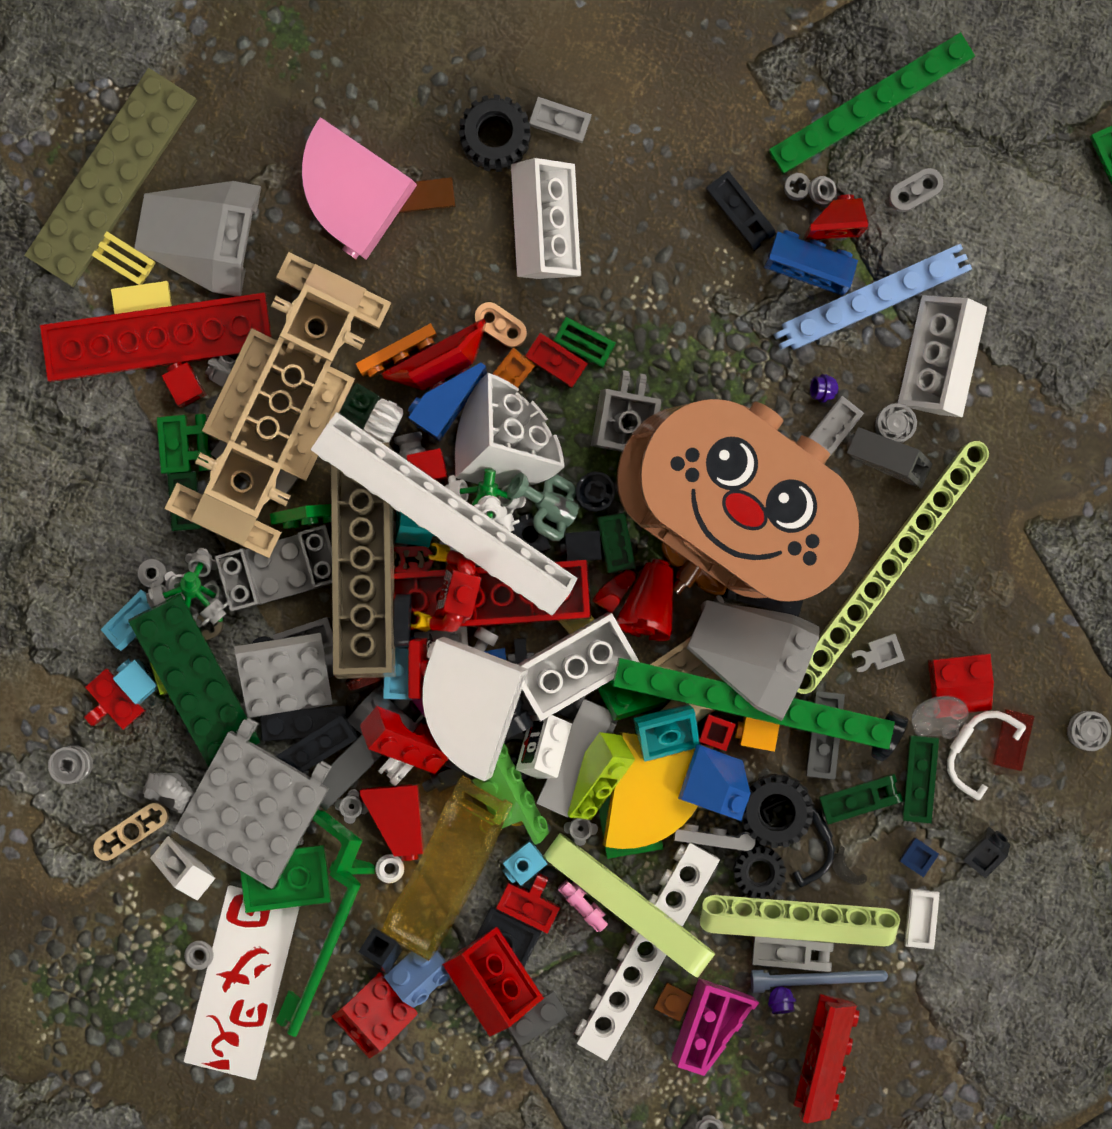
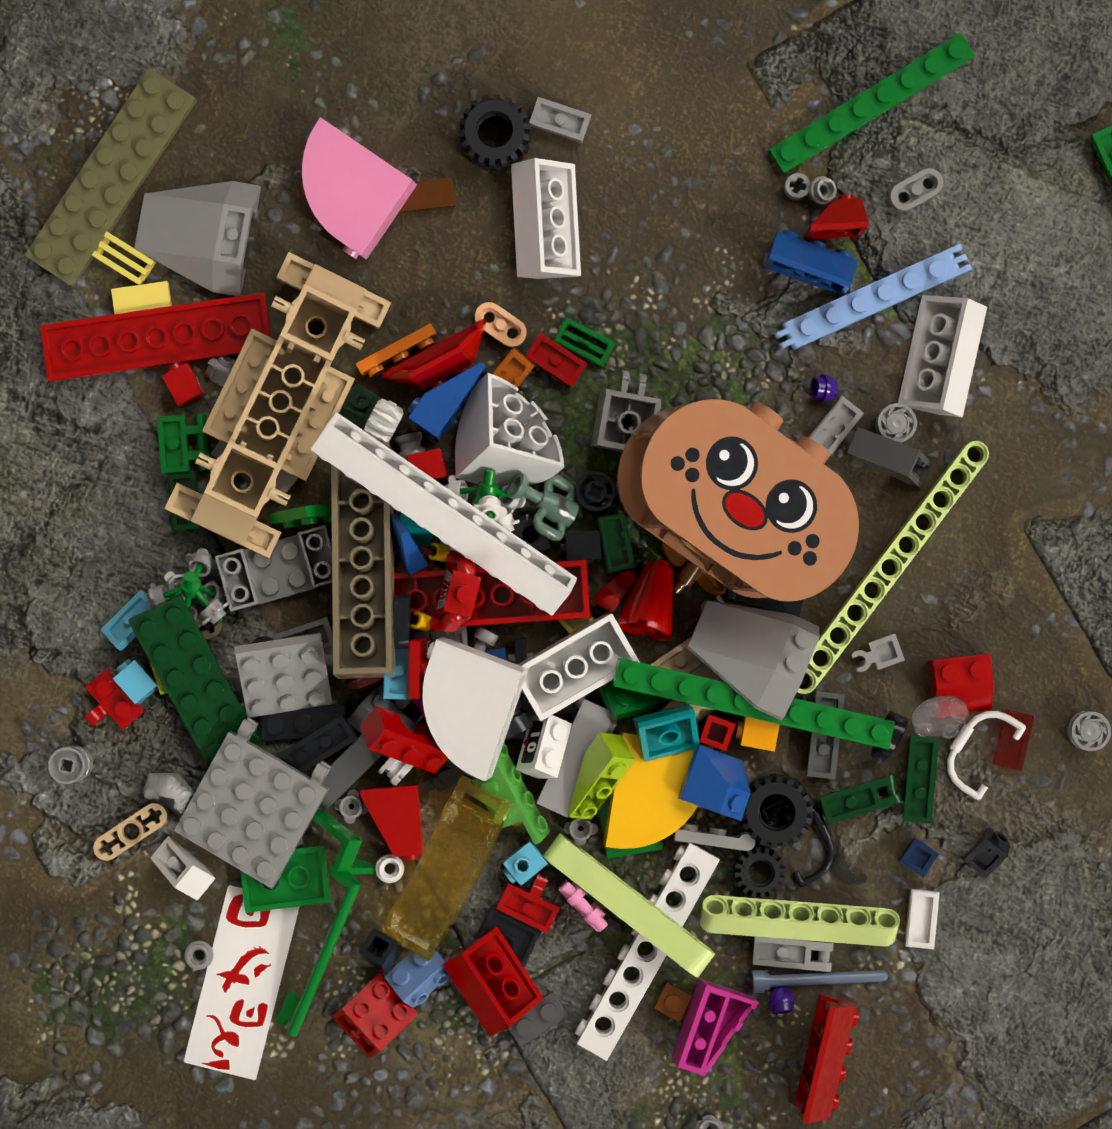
(158, 566): light grey plate -> none
(408, 549): none -> blue slope
(740, 210): black plate -> none

